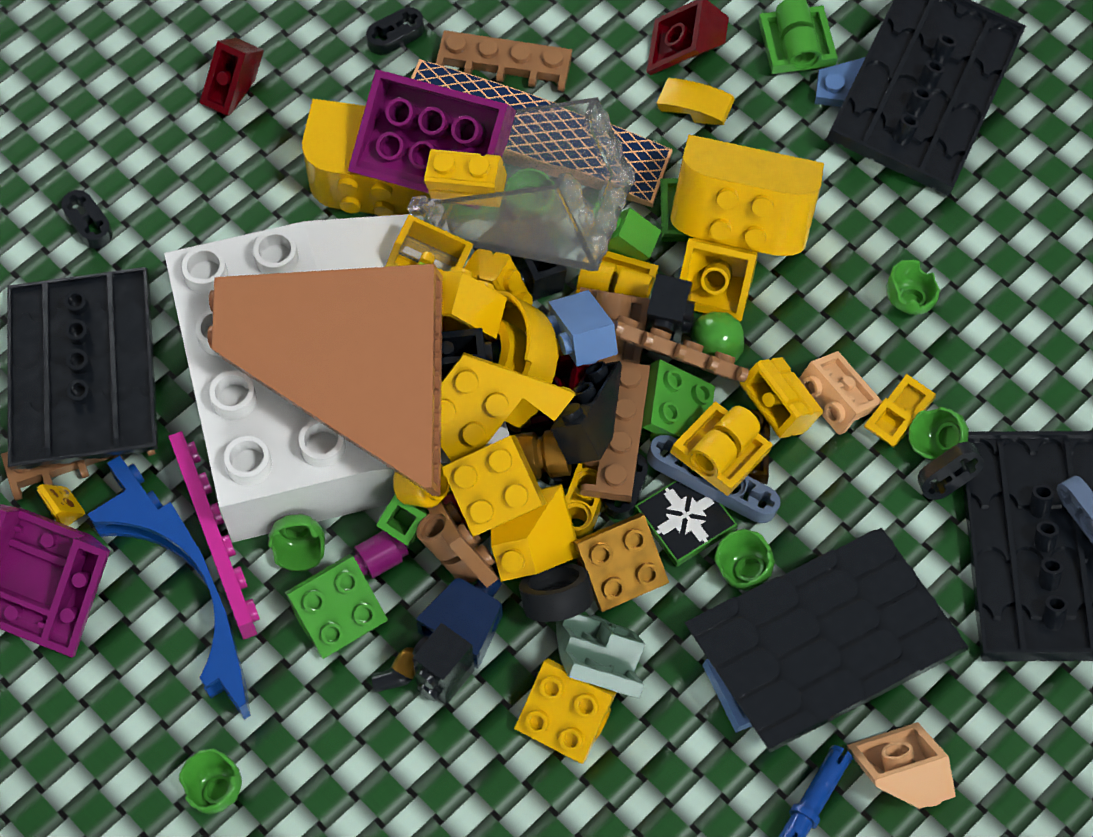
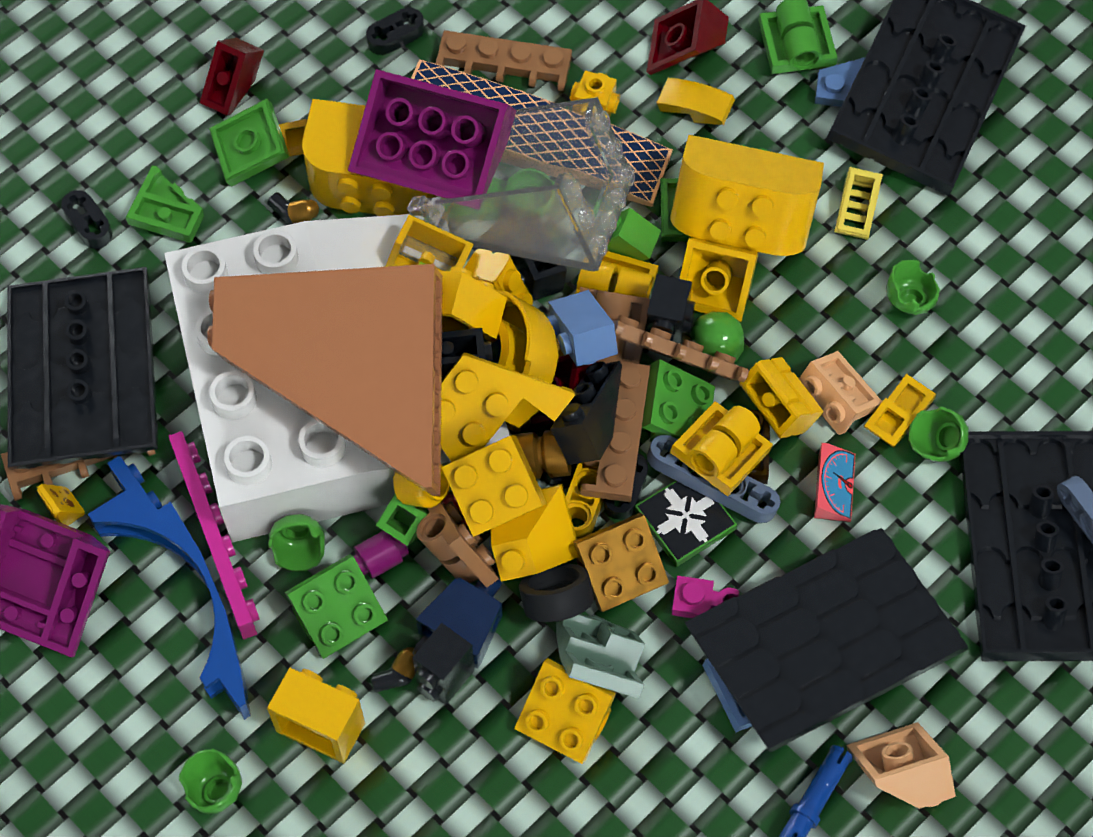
(165, 208): none -> bright green wing
(249, 142): none -> bright green tile
(293, 136): none -> yellow slope
(293, 211): none -> arm
(317, 713): none -> yellow piece
(463, 174): yellow brick -> none
(599, 86): none -> yellow brick
(697, 596): none -> dark pink plate
(744, 559): bright green hair -> none
(834, 483): none -> slope
(864, 179): none -> light yellow slope
(950, 470): black beam -> none

